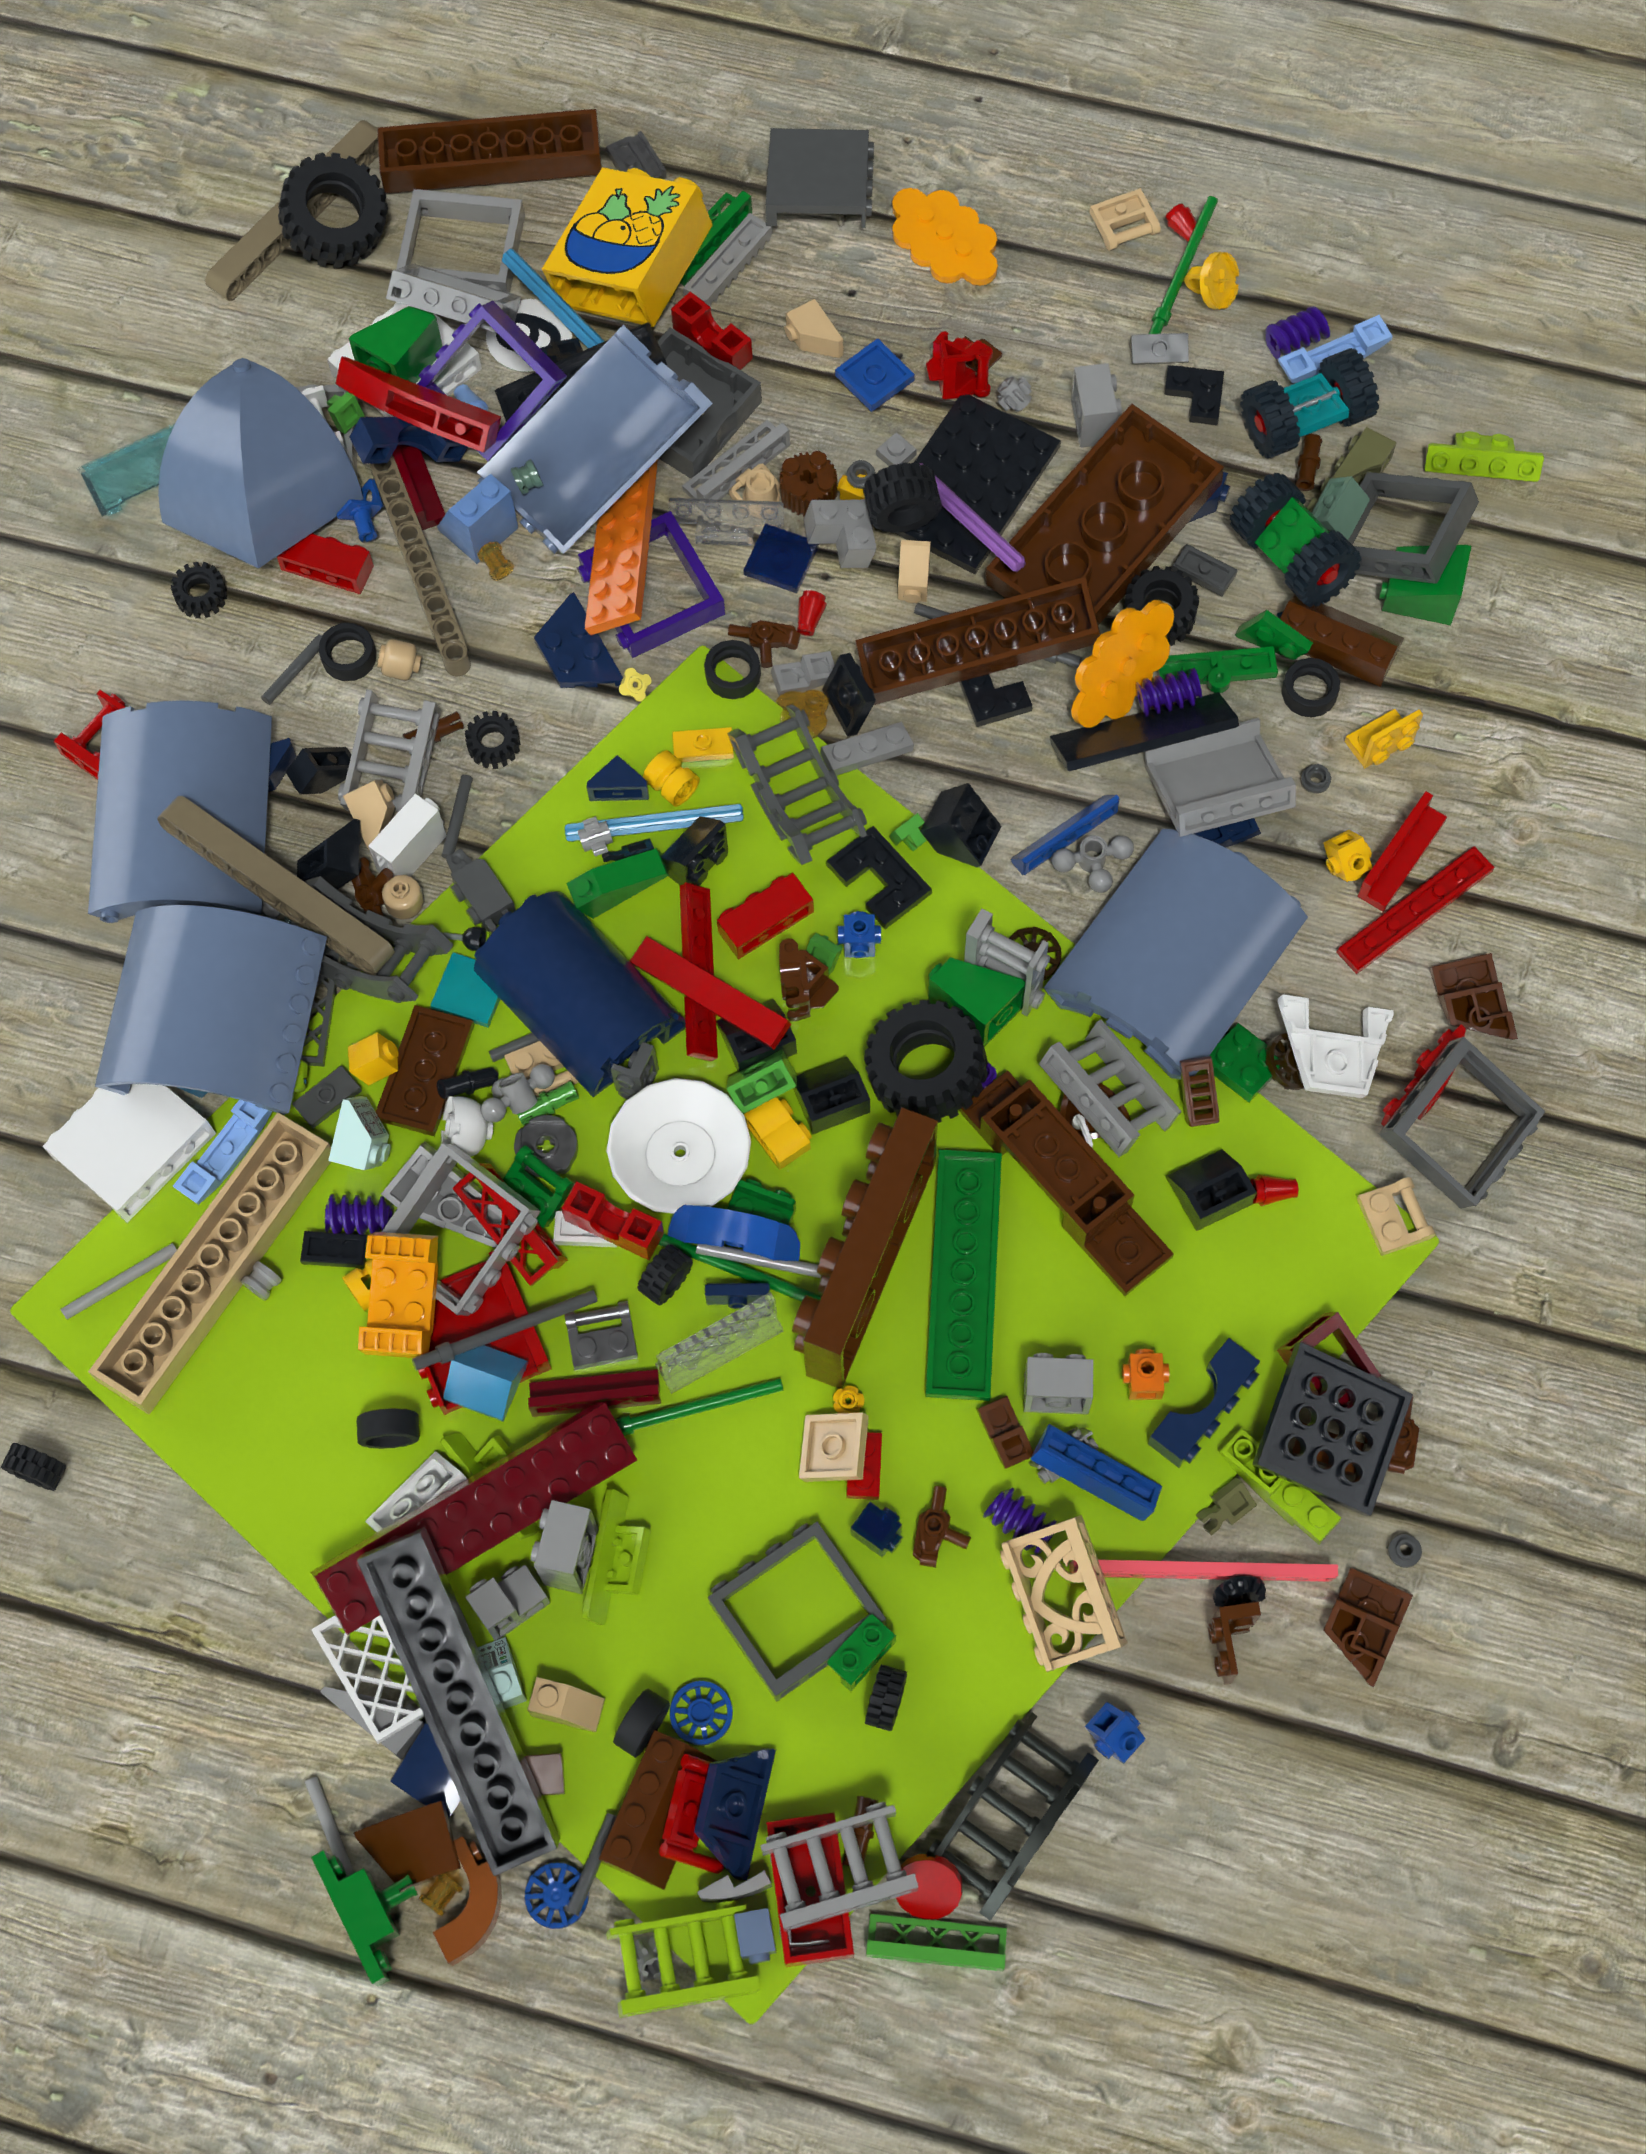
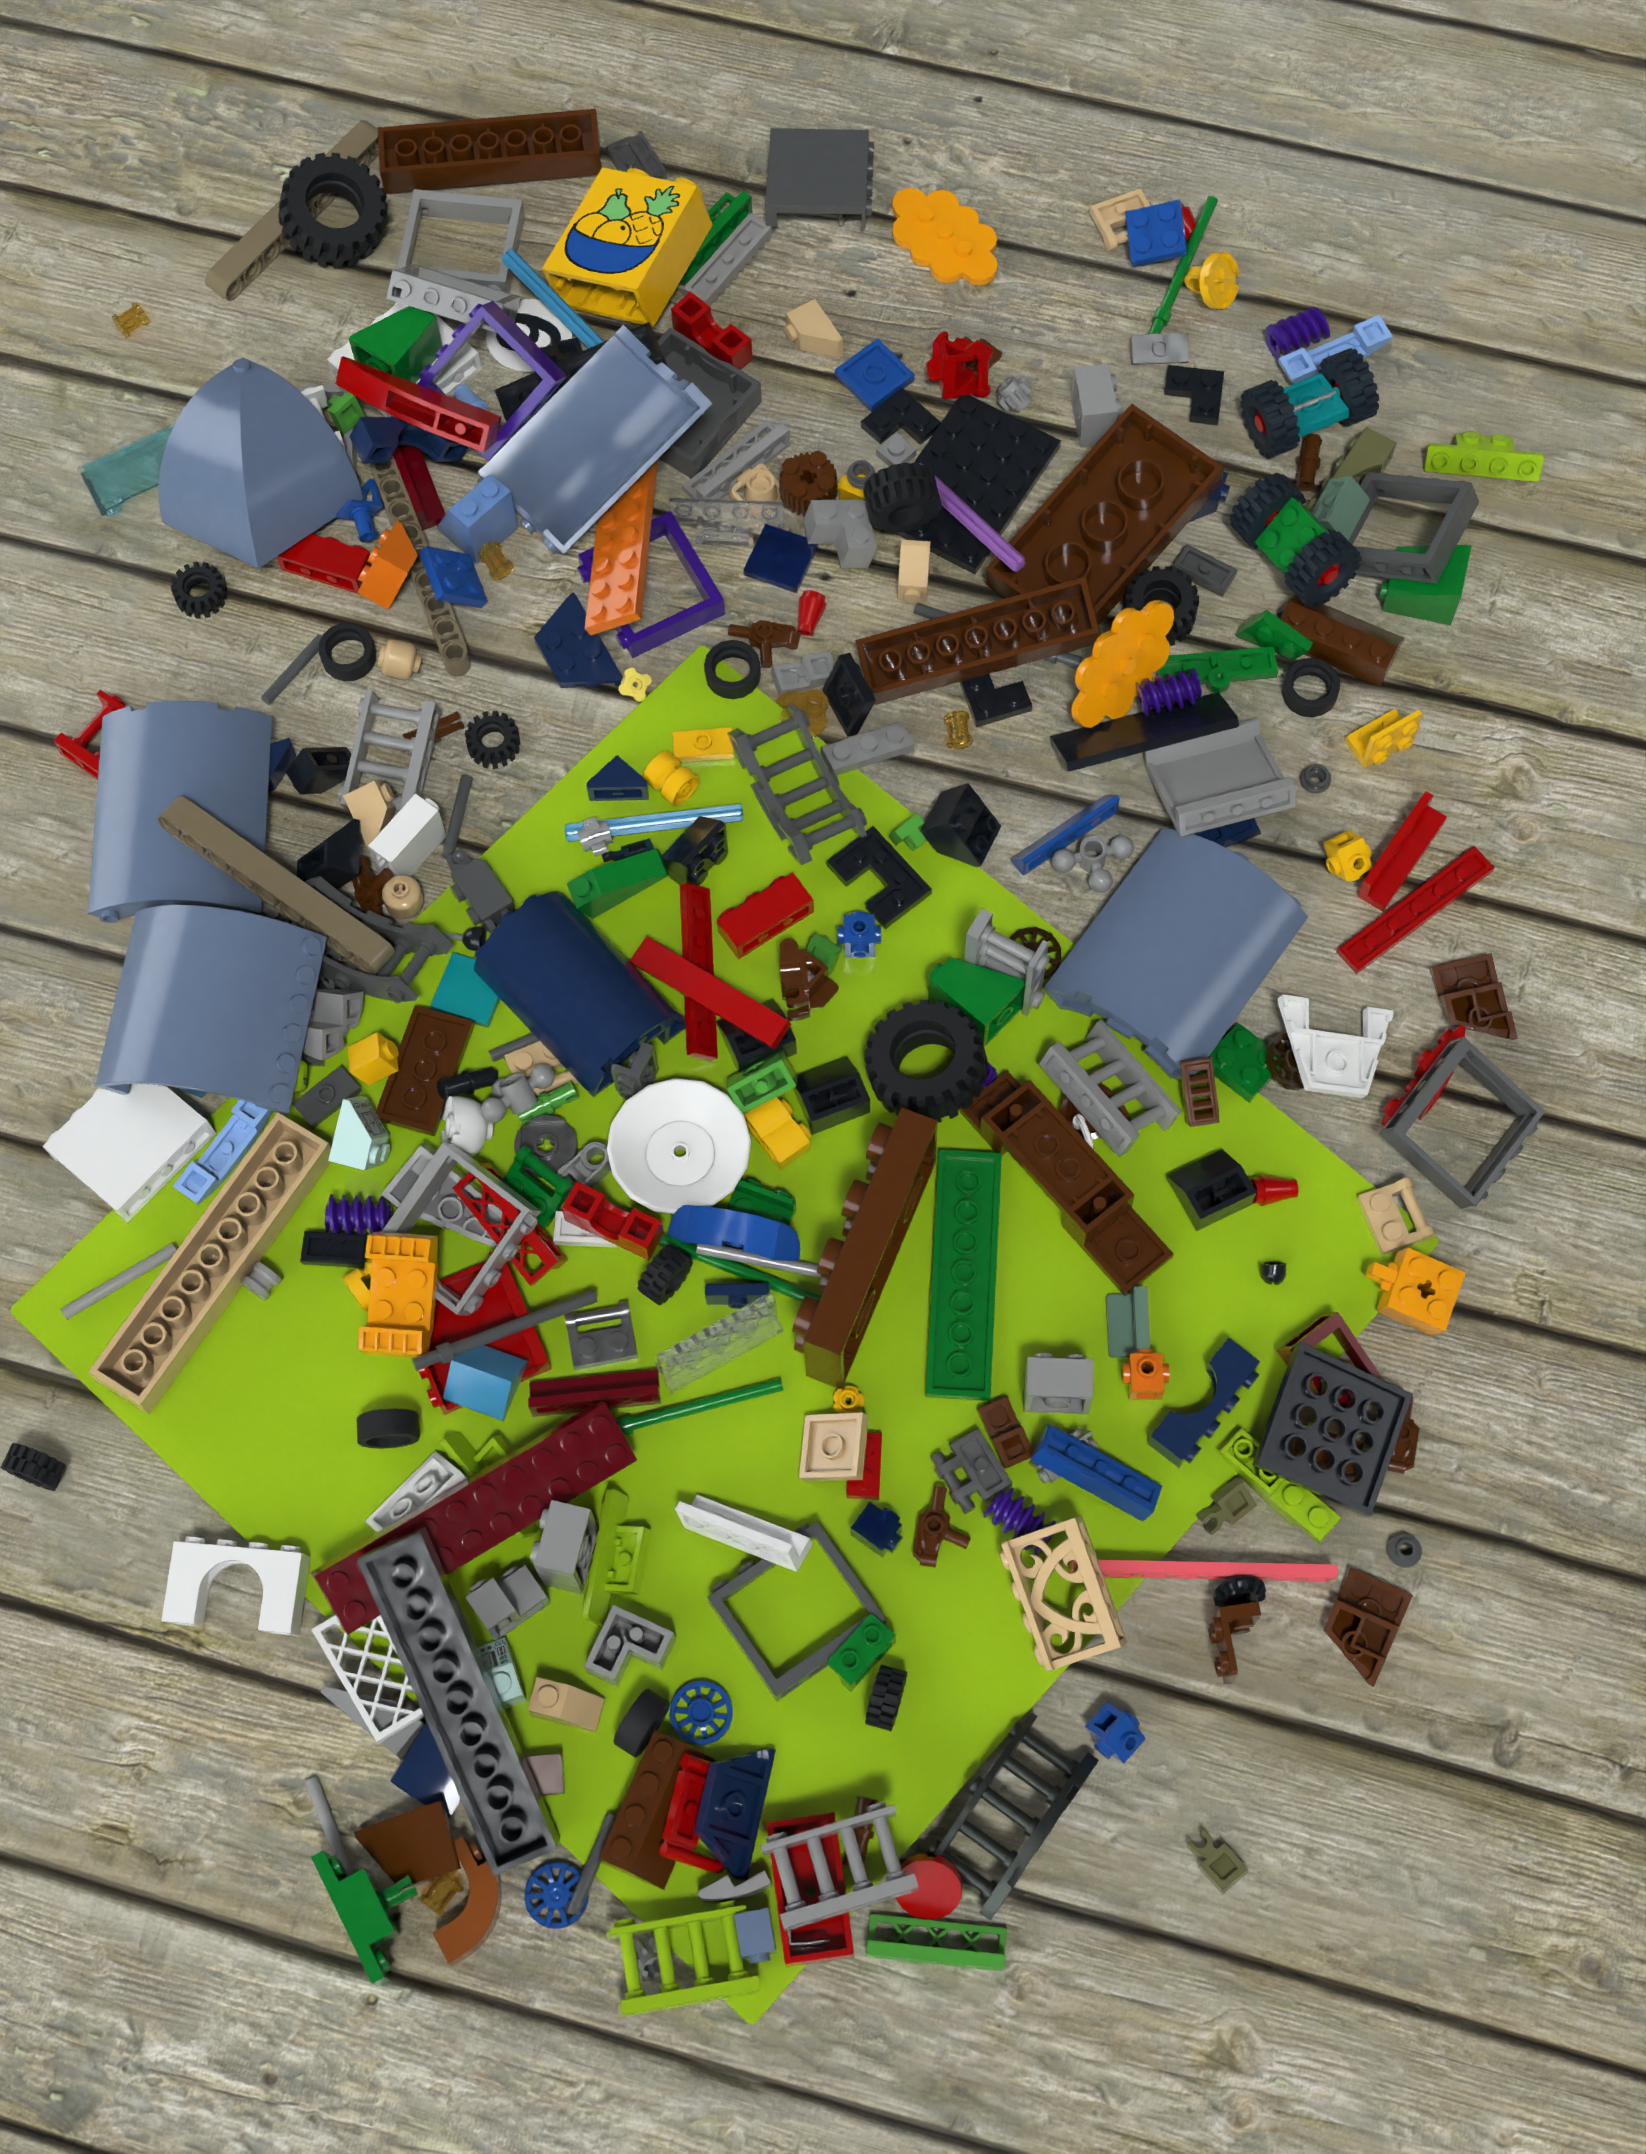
(130, 319): none -> clear yellow bush
(197, 1564): none -> white arch
(330, 1019): none -> light grey brick
(388, 567): none -> orange slope
(453, 577): none -> blue plate
(527, 477): sand green wheel -> none
(582, 1171): none -> light grey piece
(625, 1637): none -> light grey brick
(744, 1532): none -> white fence
(900, 412): none -> black plate
(958, 731): none -> clear yellow bush
(980, 1466): none -> flat silver plate
(1127, 1323): none -> sand green panel
(1156, 233): none -> blue plate
(1219, 1864): none -> olive plate
(1273, 1272): none -> black hinge
(1403, 1300): none -> light orange hinge

